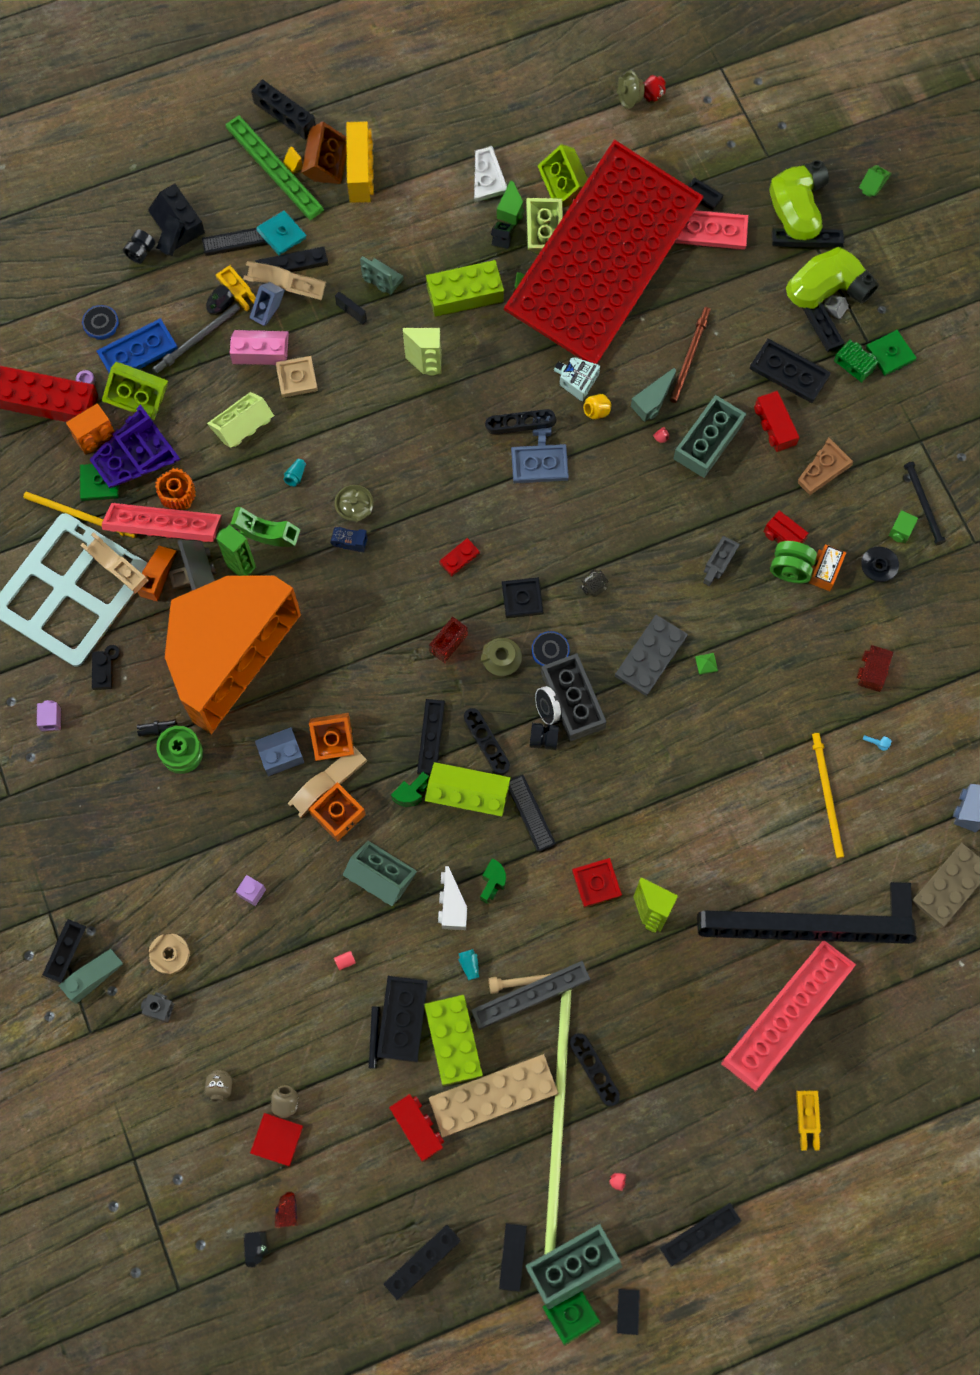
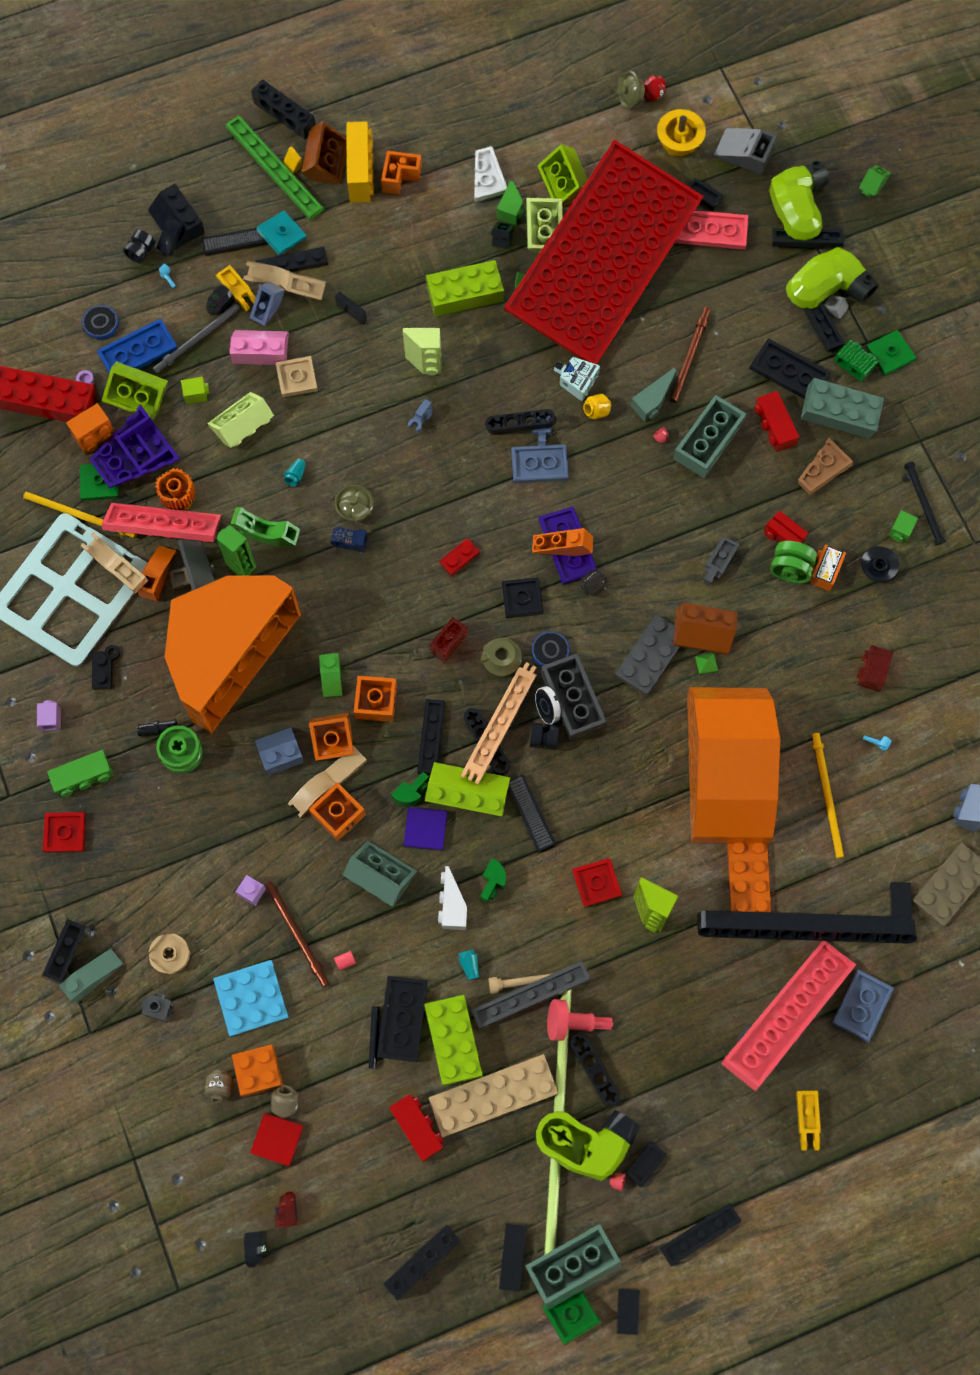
(64, 832): none -> red tile
(80, 773): none -> bright green brick
(164, 270): none -> medium azure hand
(195, 390): none -> lime brick
(250, 998): none -> medium azure plate
(257, 1071): none -> orange brick
(315, 967): none -> copper bar
(331, 675): none -> bright green slope
(375, 698): none -> orange brick
(380, 275): sand green bracket -> none
(400, 167): none -> orange brick
(423, 413): none -> sand blue plate
(425, 829): none -> dark purple tile
(500, 723): none -> light nougat hinge
(560, 1020): none -> coral piece
(568, 543): none -> orange slope
(568, 567): none -> dark purple tile
(584, 1149): none -> lime piece
(645, 1164): none -> black tile
(681, 132): none -> yellow piece
(704, 628): none -> dark orange slope
(732, 765): none -> orange brick
(746, 148): none -> dark grey slope
(748, 877): none -> orange plate
(842, 408): none -> sand green brick
(862, 1005): none -> sand blue tile

